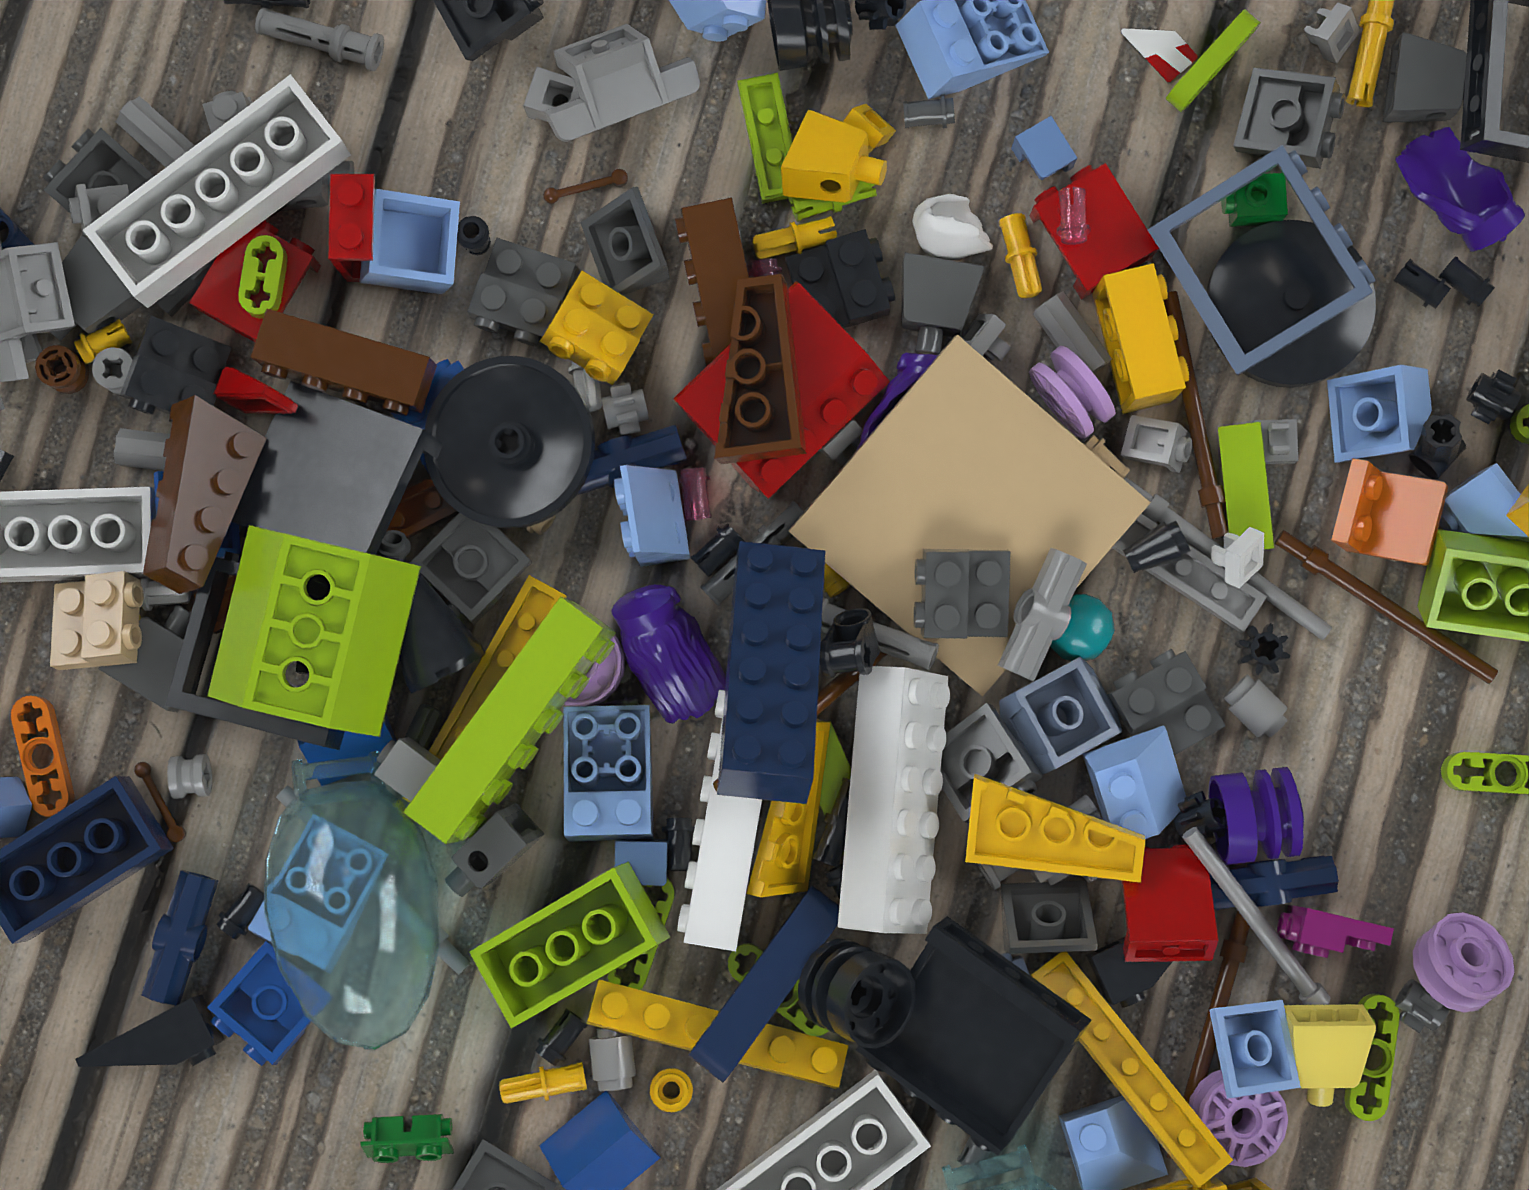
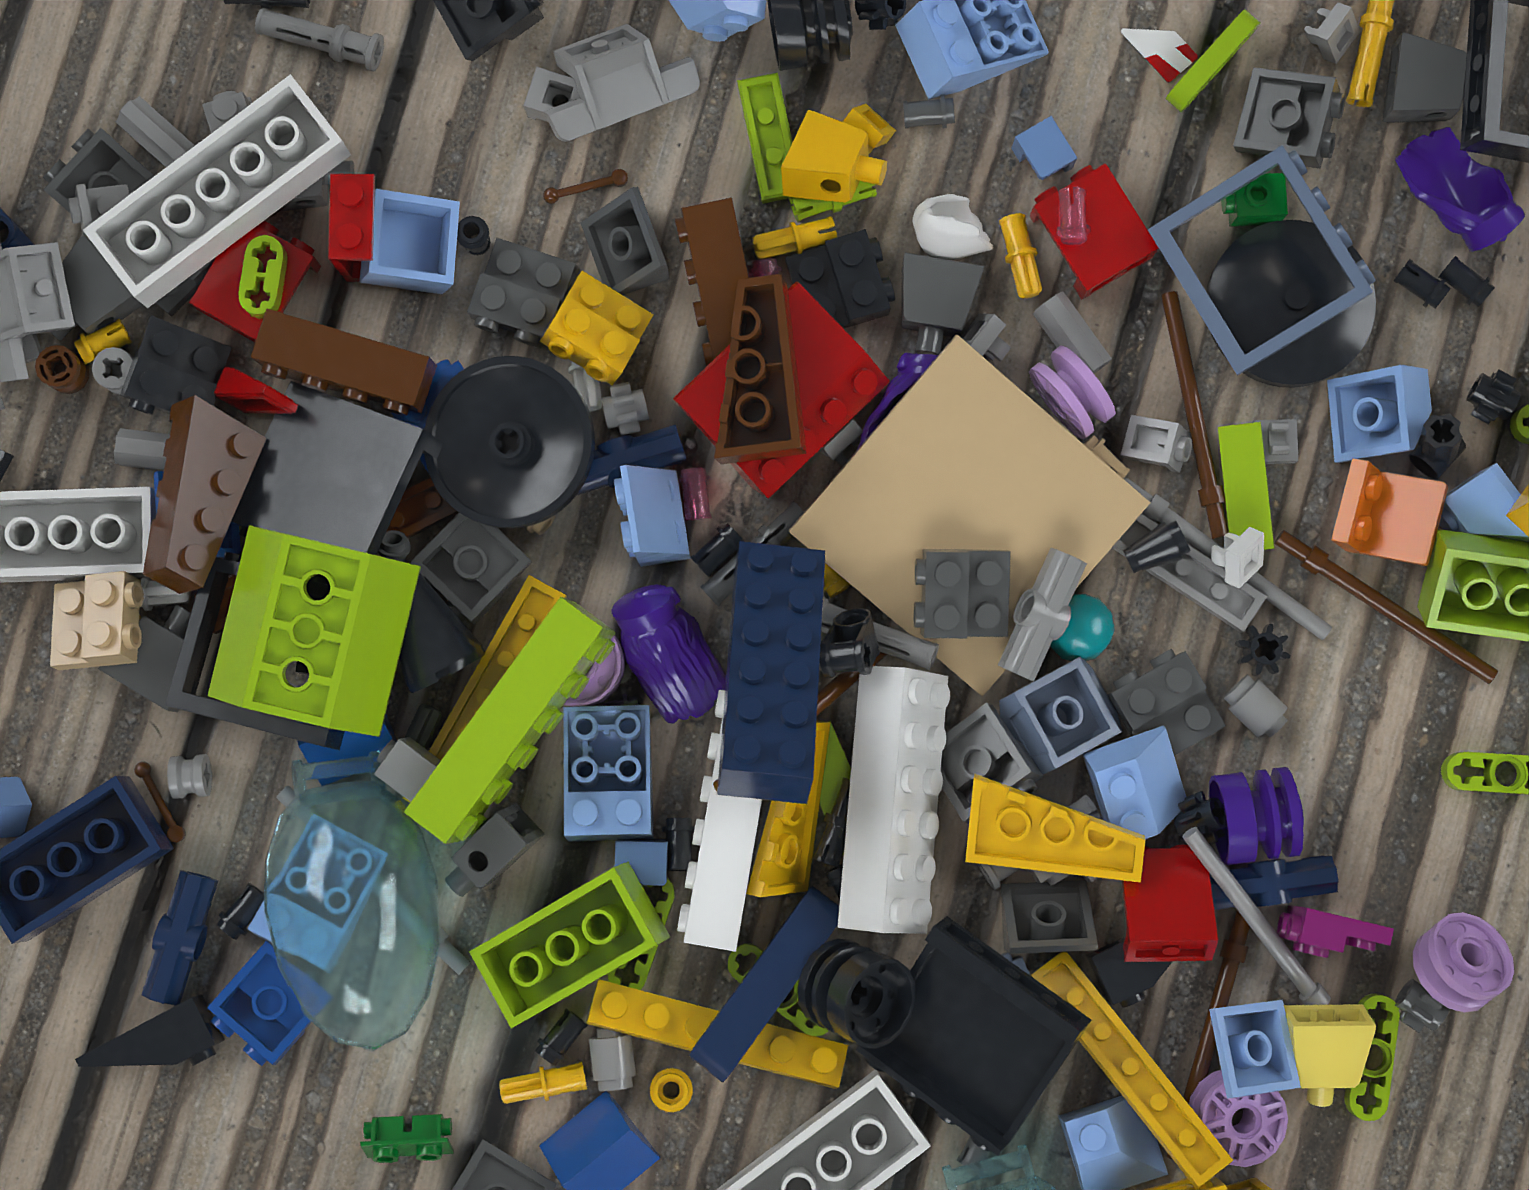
(49, 723): orange beam -> none
(1140, 338): yellow brick -> none

